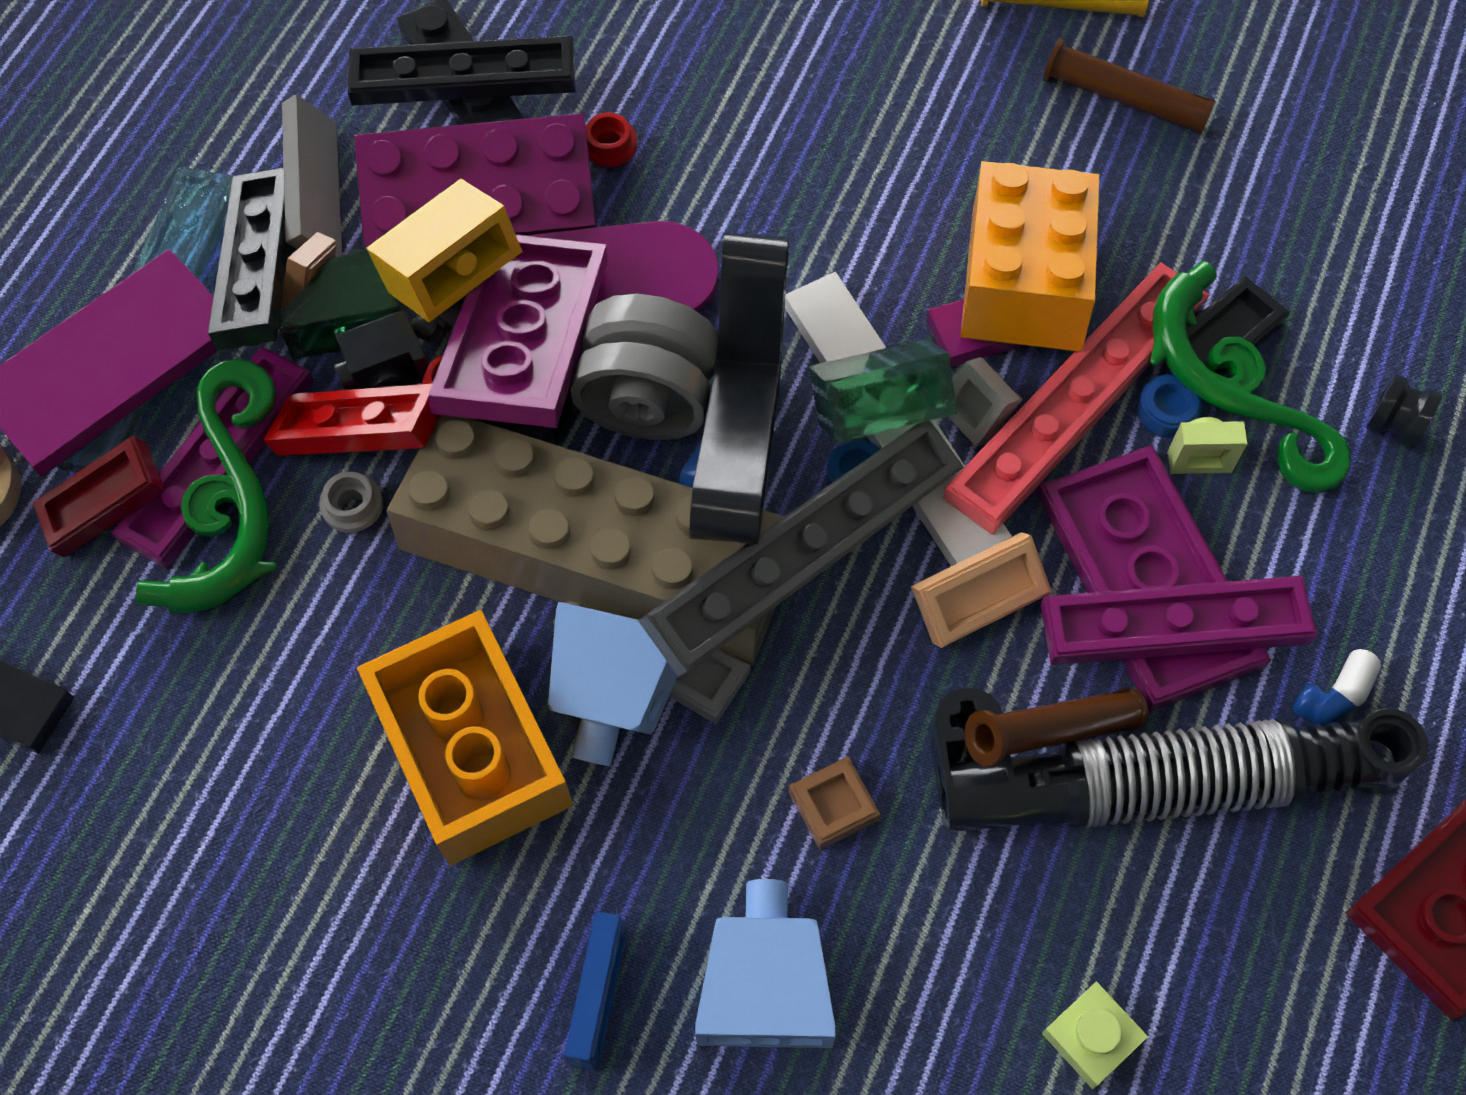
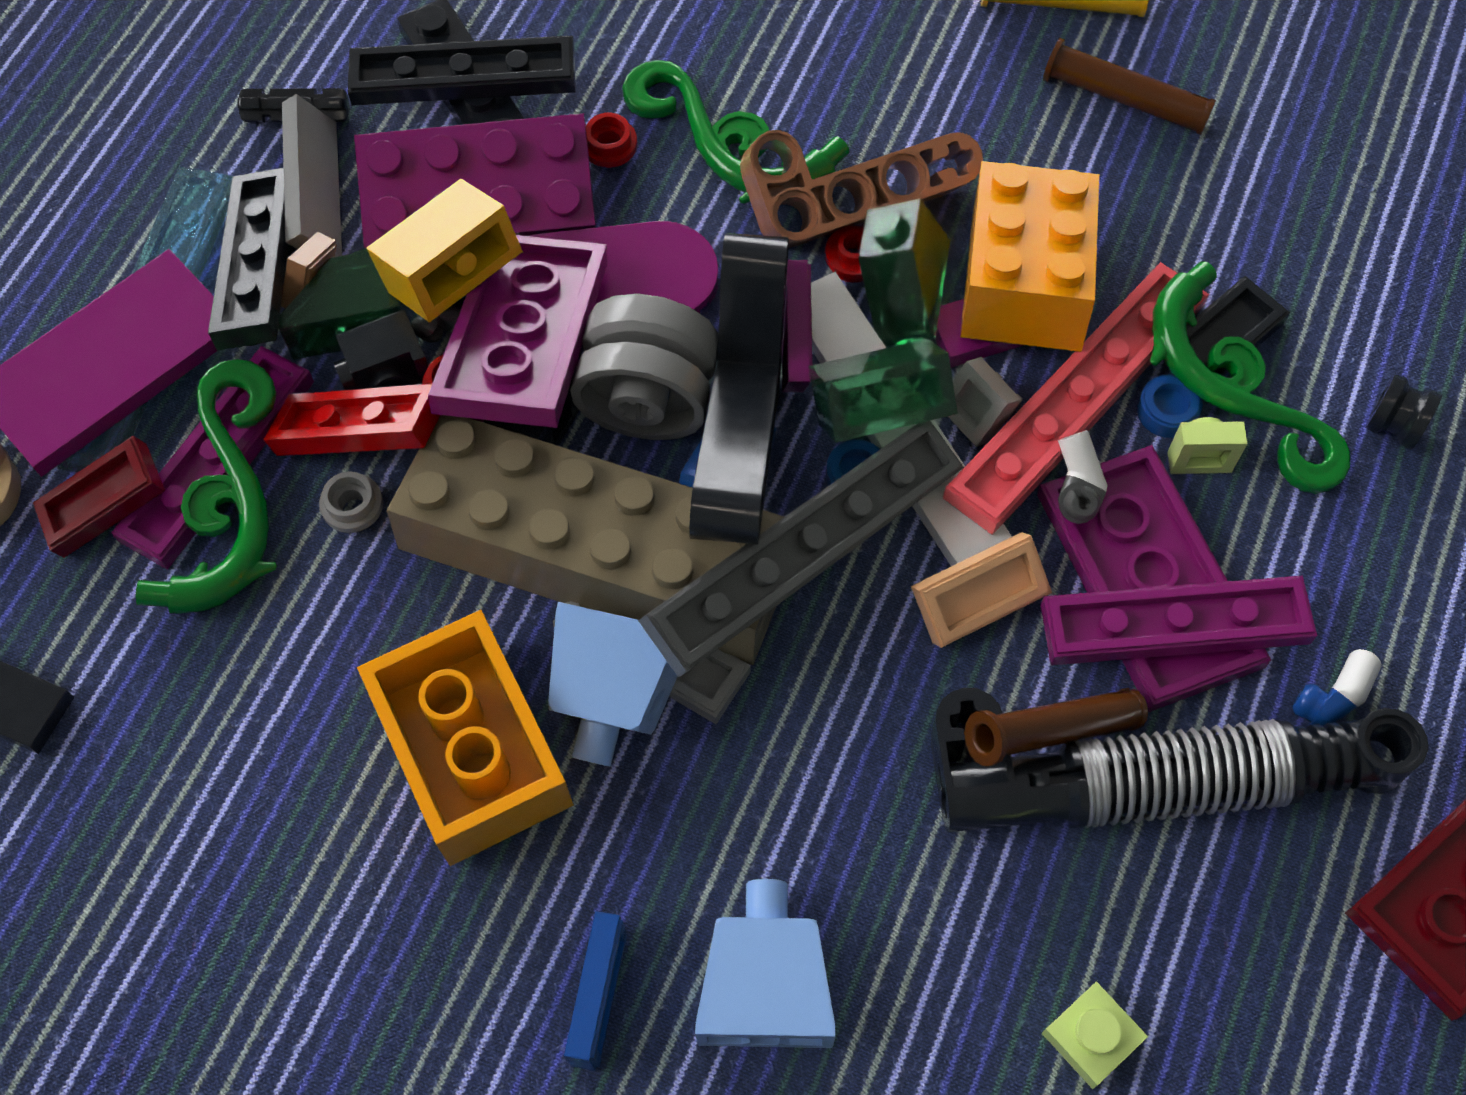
(256, 105): none -> black axle
(714, 140): none -> green plant
(797, 328): none -> magenta tile
(834, 803): medium nougat tile -> none
(839, 259): none -> red plate
(864, 181): none -> nougat beam
(903, 271): none -> clear green slope
(1084, 483): none -> arm

